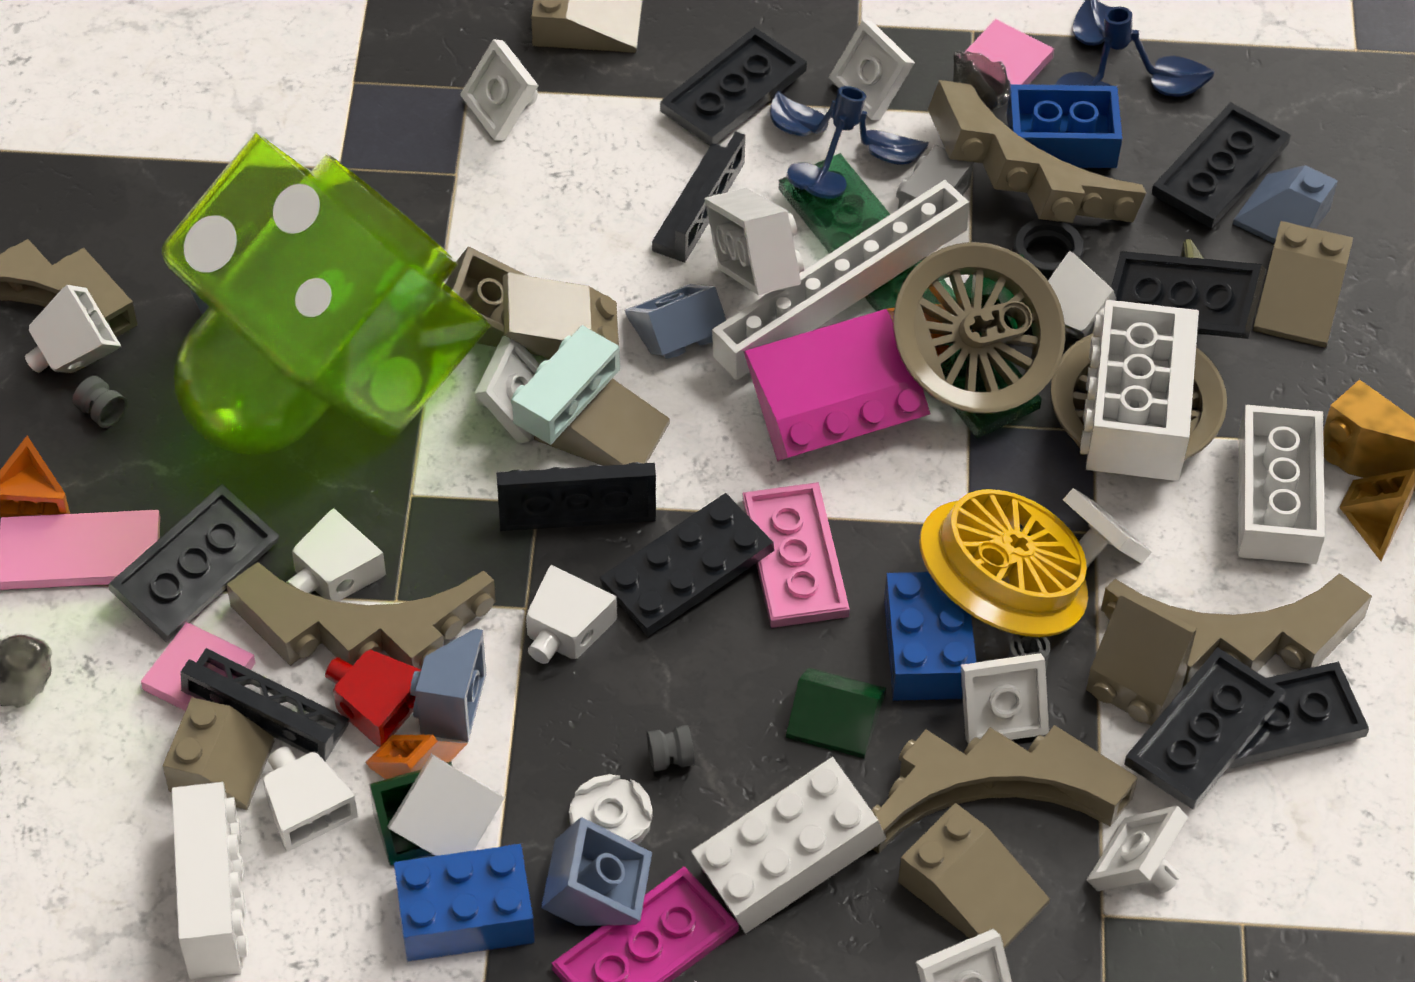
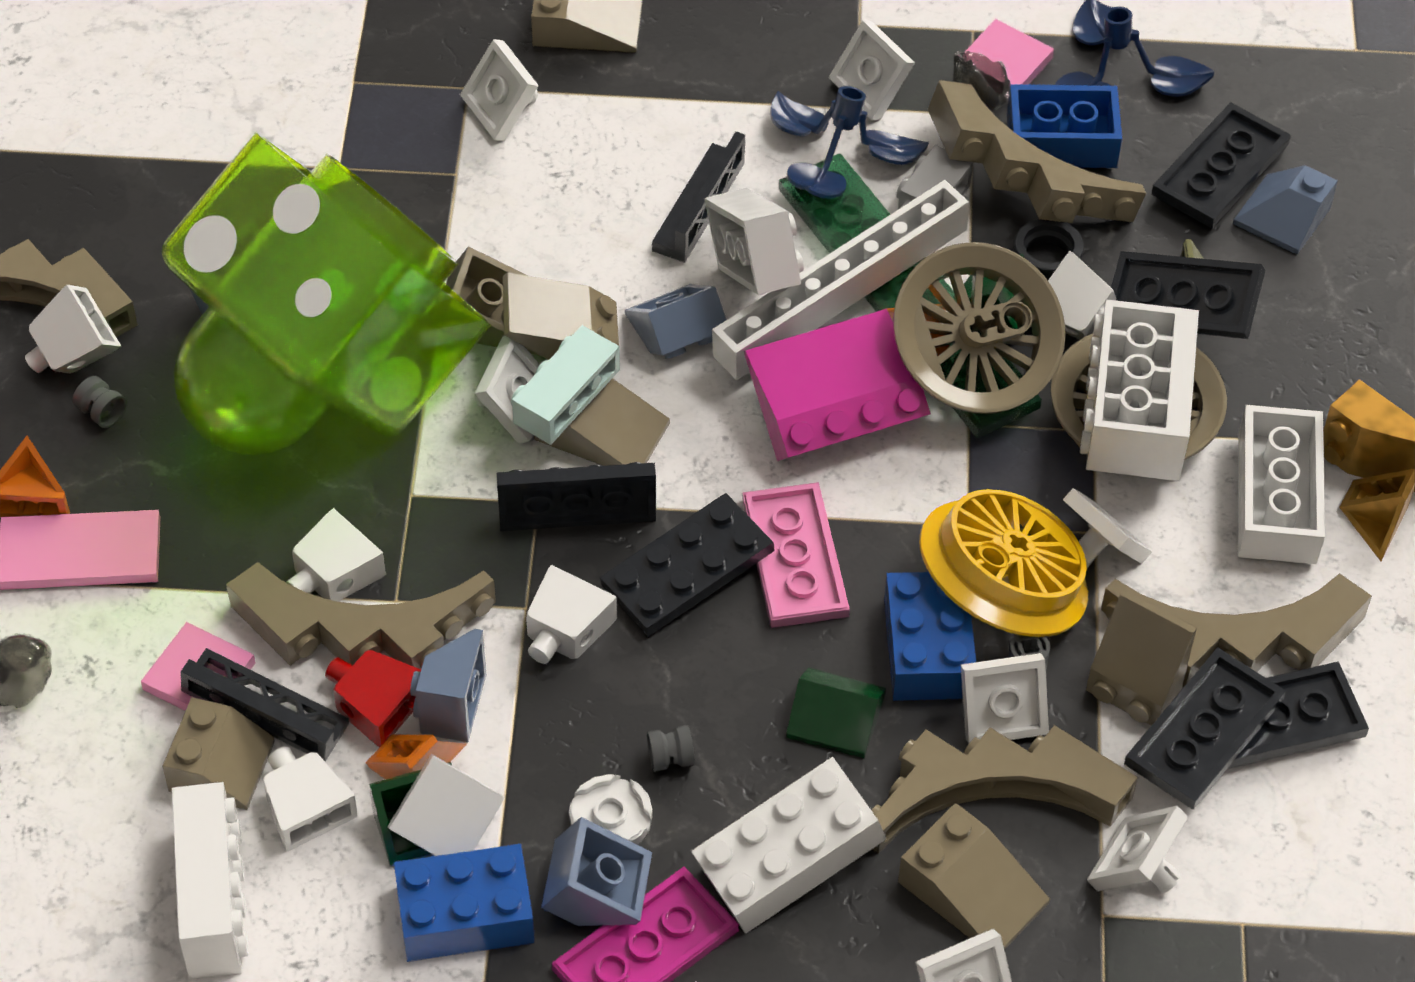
(193, 562): black plate -> none
(733, 86): black plate -> none
(1303, 284): dark tan slope -> none

